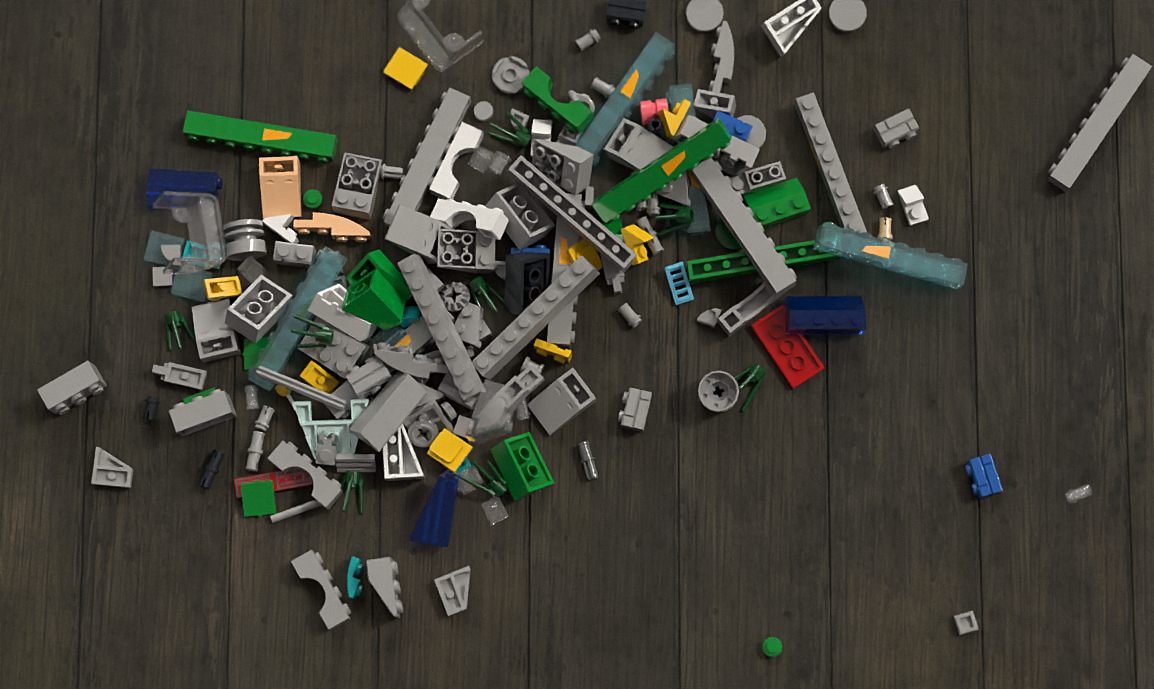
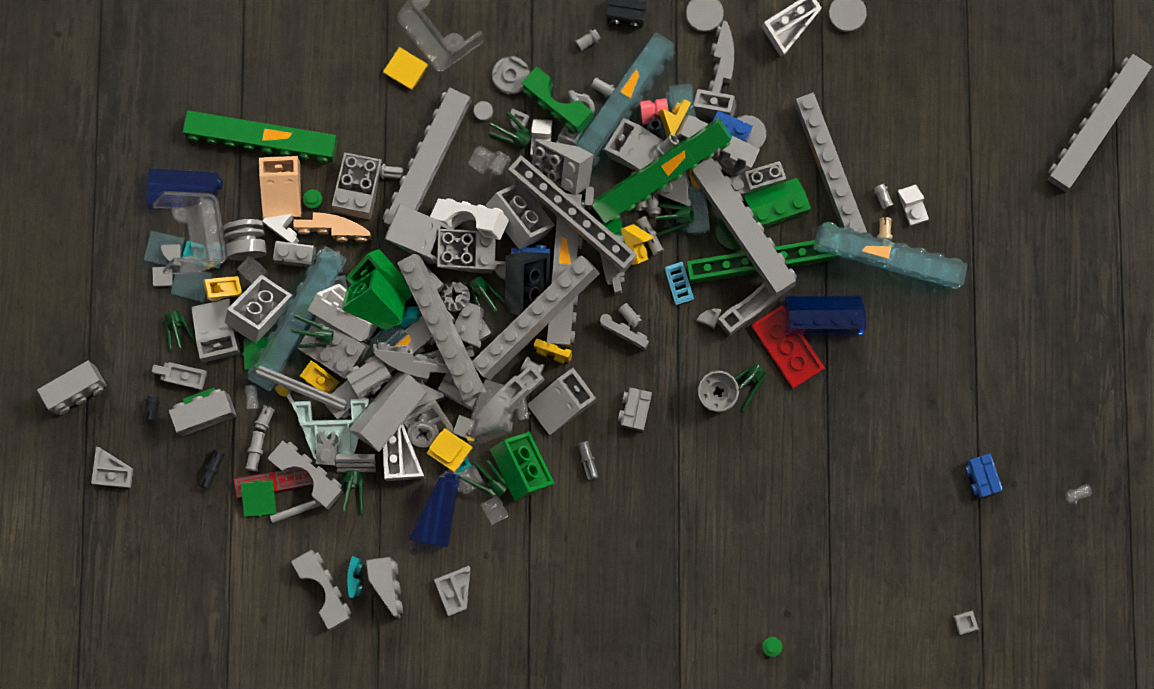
(448, 410): light grey tile -> none
(465, 141): white arch -> none
(587, 251): yellow piece -> none
(624, 332): none -> light grey plate
(667, 144): none -> light grey pin
(896, 128): light grey brick -> none

